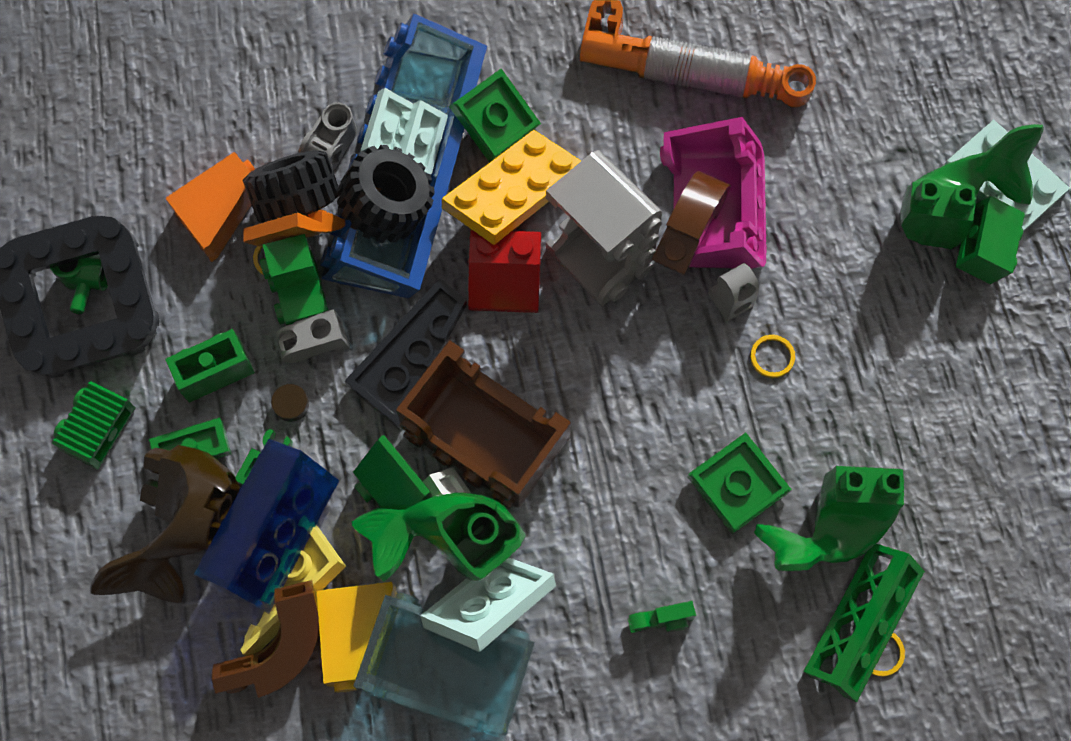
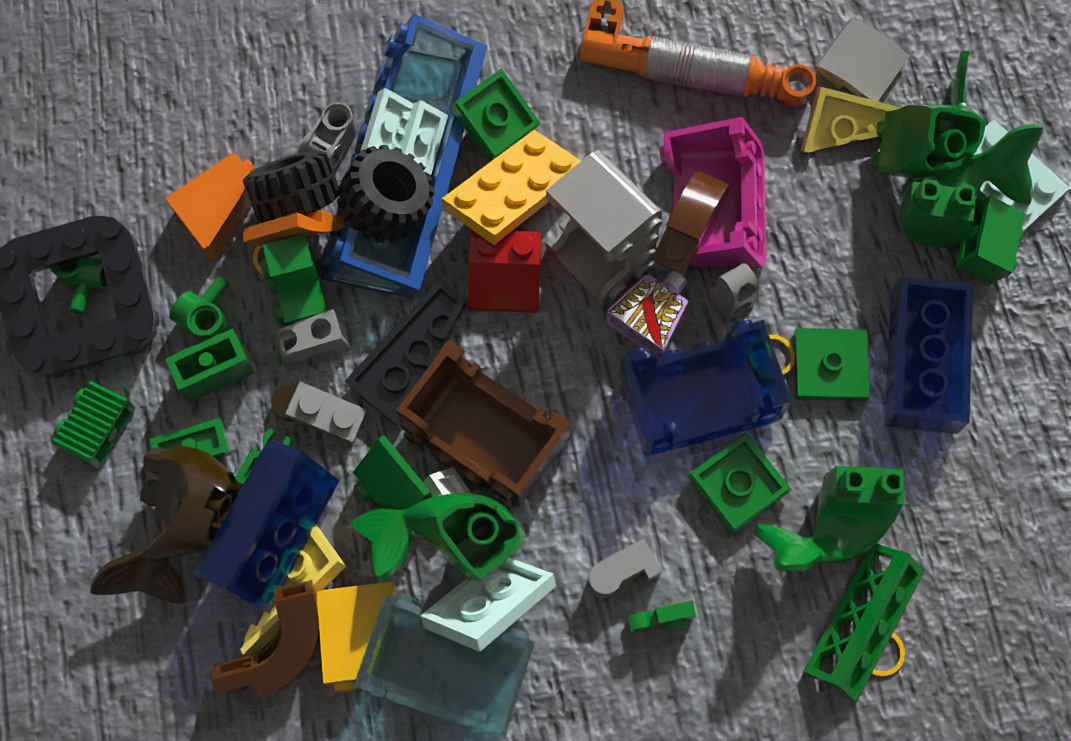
(193, 311): none -> green piece
(325, 413): none -> light grey plate
(622, 568): none -> light grey leg
(650, 312): none -> torso
(704, 390): none -> clear blue windscreen
(831, 364): none -> green plate
(841, 119): none -> light yellow wing
(862, 60): none -> light grey slope
(929, 355): none -> clear blue brick
(930, 137): none -> green hips

